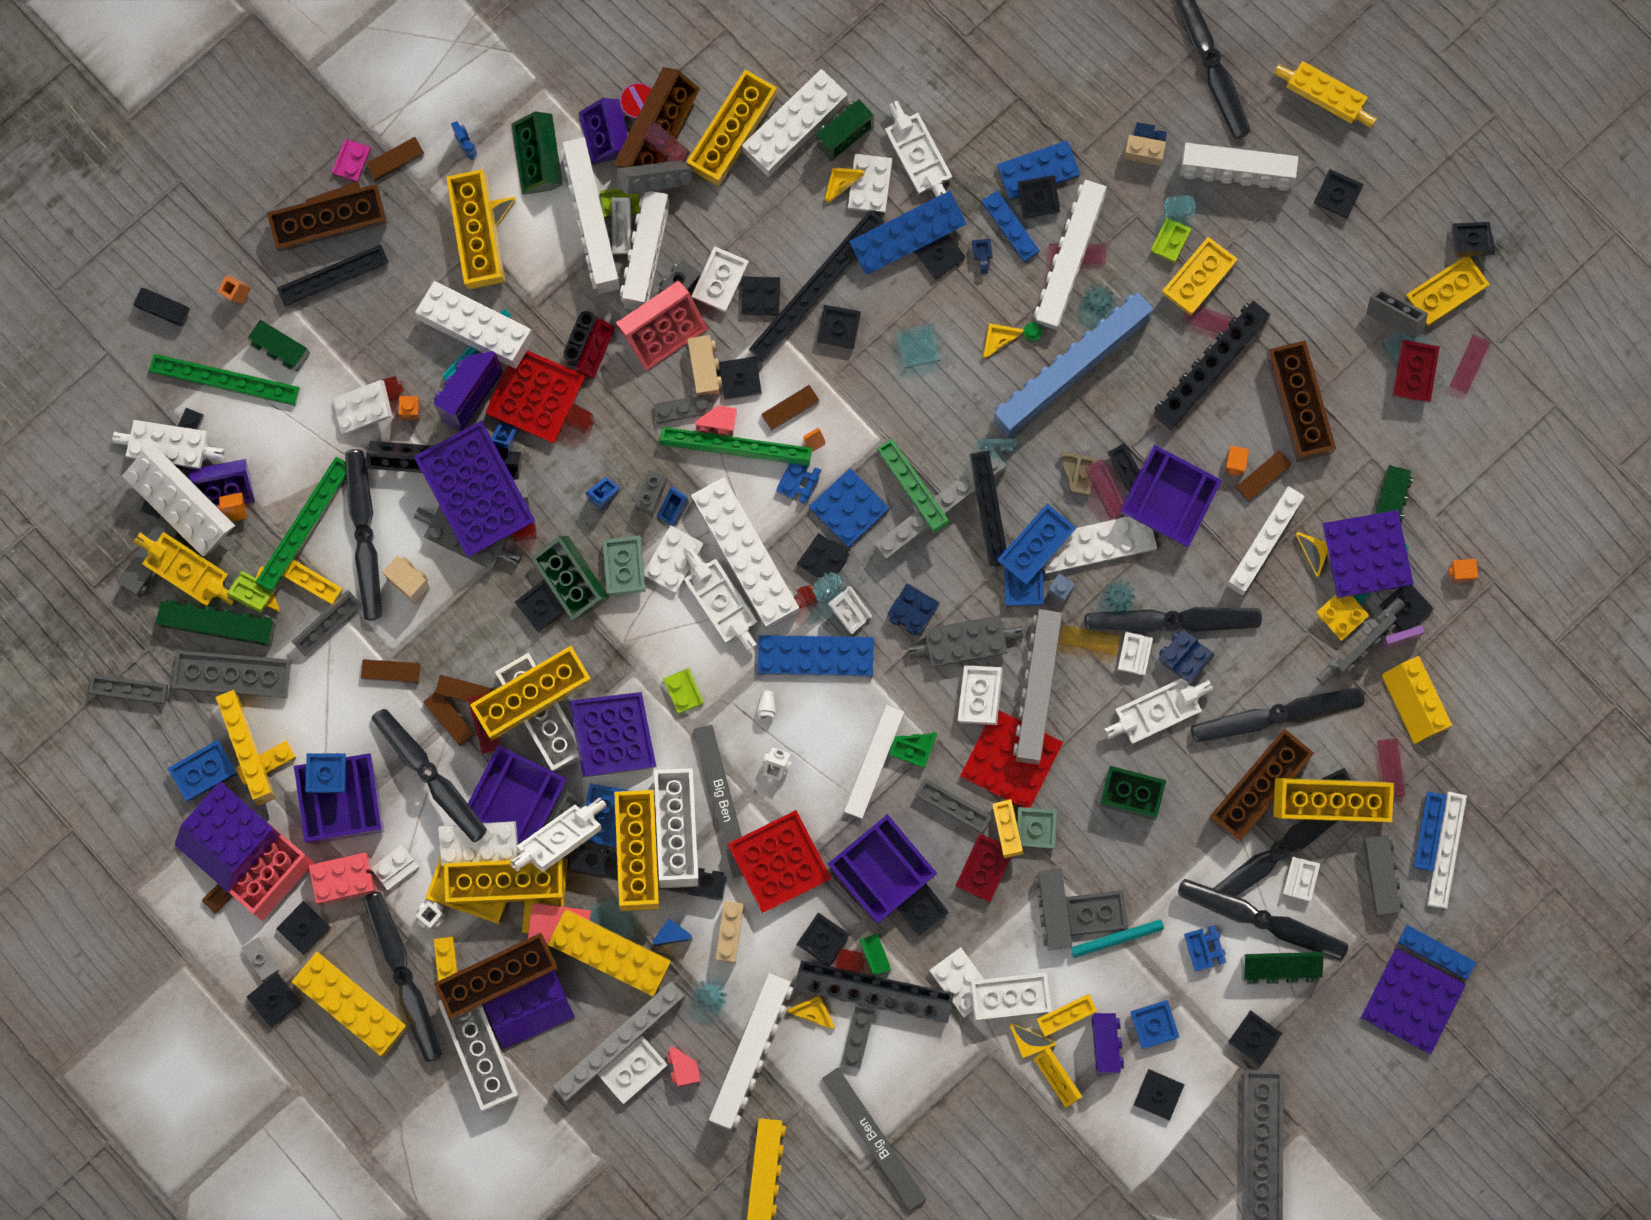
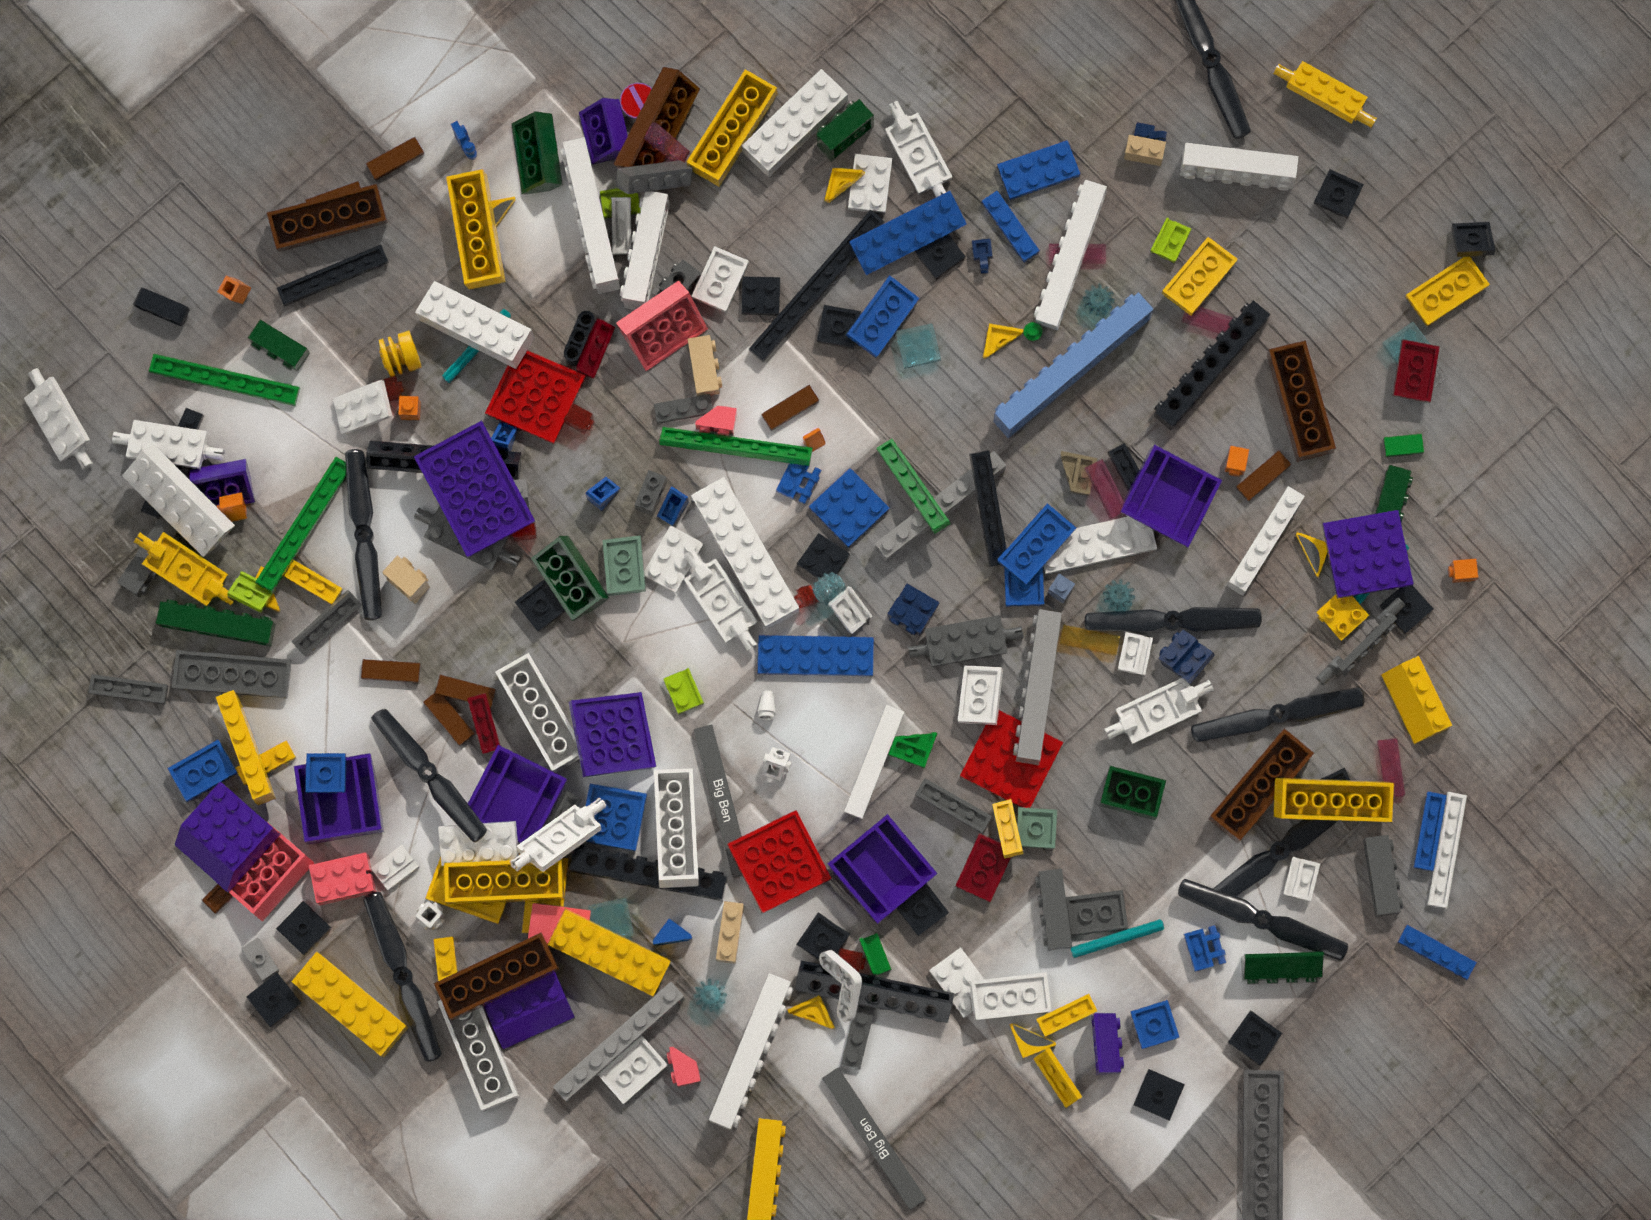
(57, 419): none -> white plate
(351, 160): dark pink plate -> none
(399, 353): none -> yellow wheel
(467, 389): dark purple slope -> none
(531, 693): yellow brick -> none
(636, 850): yellow brick -> none
(740, 378): black plate -> none
(850, 981): none -> white beam
(882, 316): none -> blue plate
(1005, 444): clear light blue plate -> none
(1038, 196): black plate -> none
(1179, 206): clear light blue gear -> none
(1397, 313): dark grey brick -> none
(1402, 637): medium lavender tile -> none
(1403, 445): none -> green tile
(1413, 1001): dark purple plate -> none
(1469, 363): clear pink tile -> none

